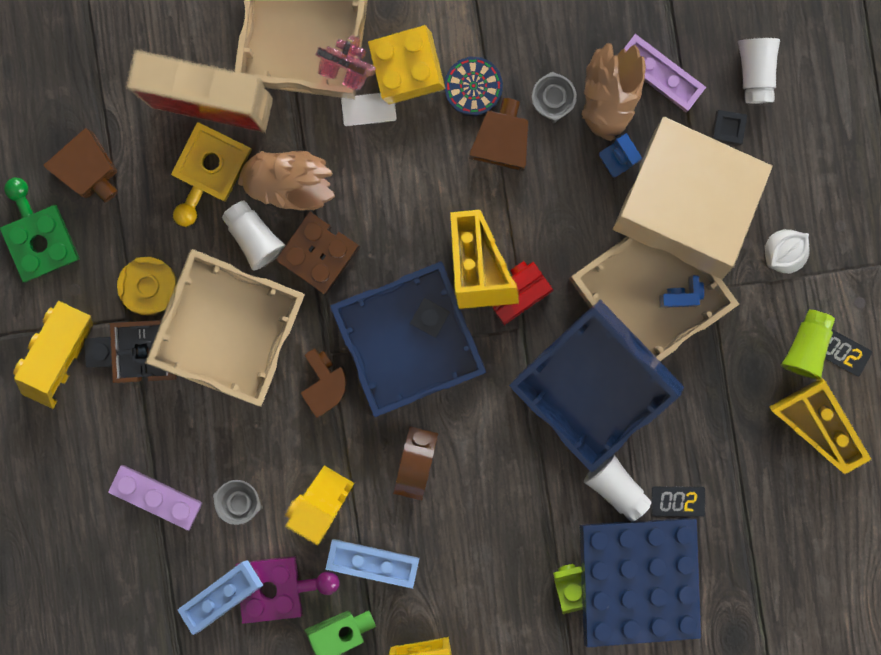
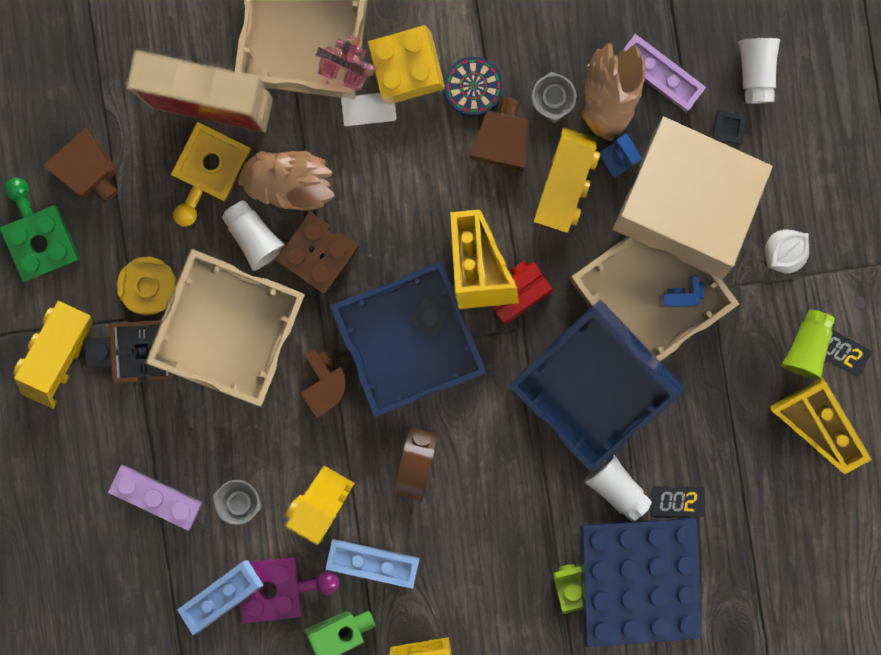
(567, 180): none -> yellow wedge

